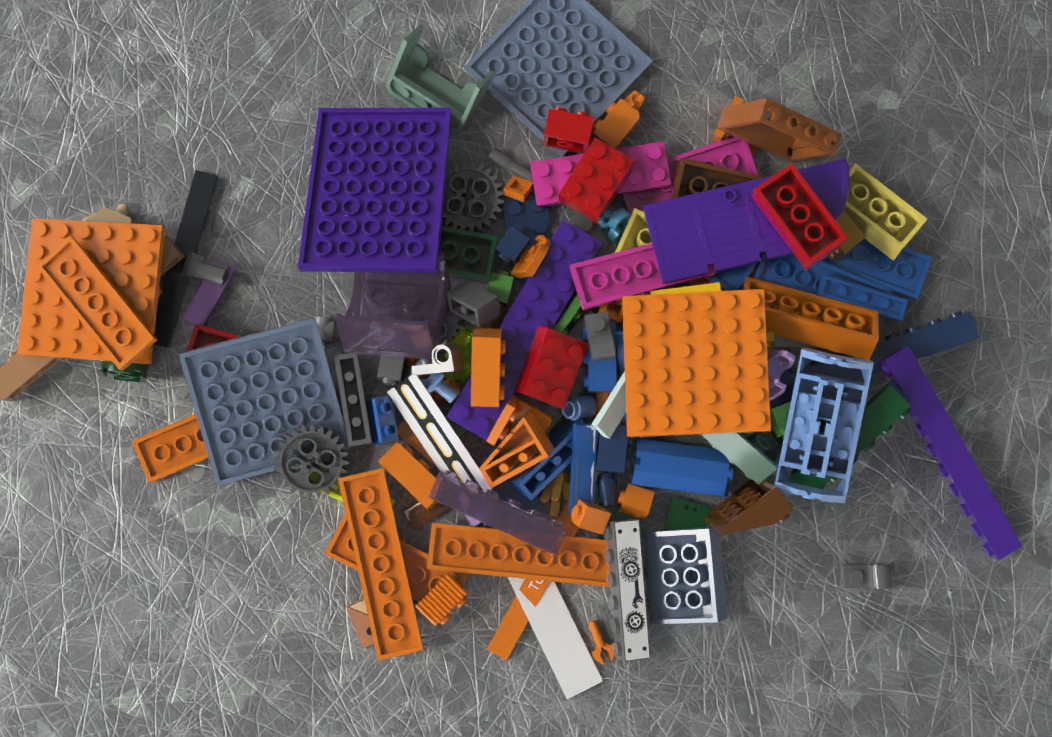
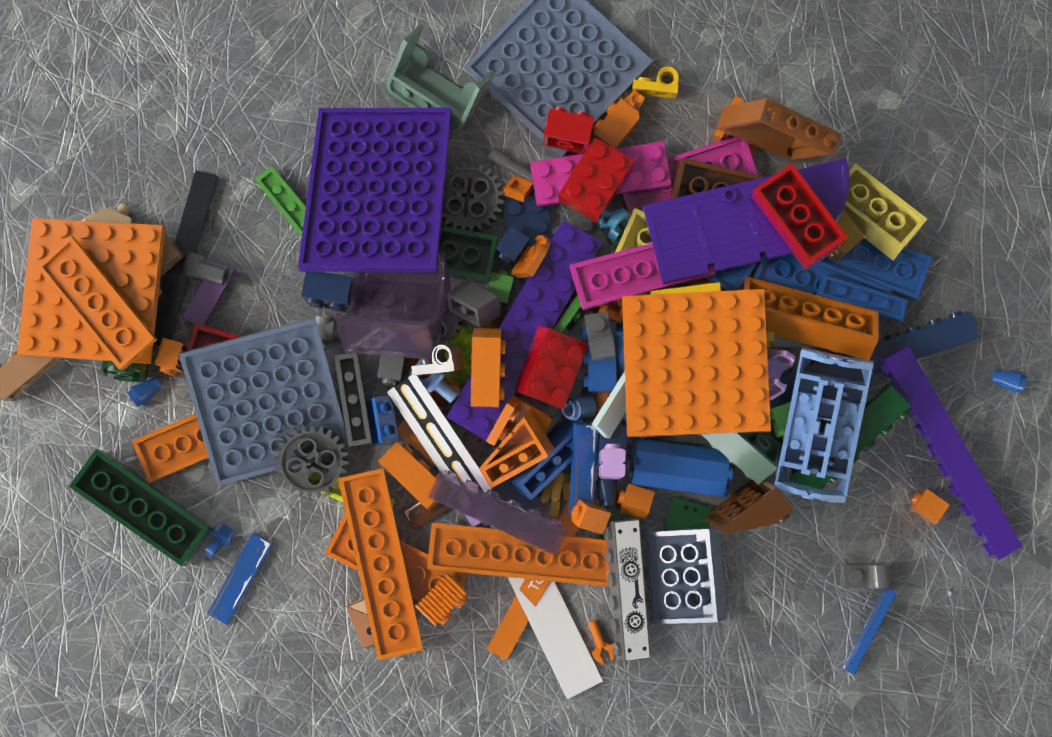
(141, 507): none -> dark green brick
(143, 392): none -> blue cone
(168, 357): none -> orange brick
(222, 536): none -> blue piece
(240, 578): none -> blue tile
(283, 198): none -> bright green plate
(327, 290): none -> dark blue brick
(612, 462): none -> lavender brick
(658, 89): none -> yellow plate
(869, 631): none -> blue tile
(928, 505): none -> orange brick
(1009, 380): none -> blue cone

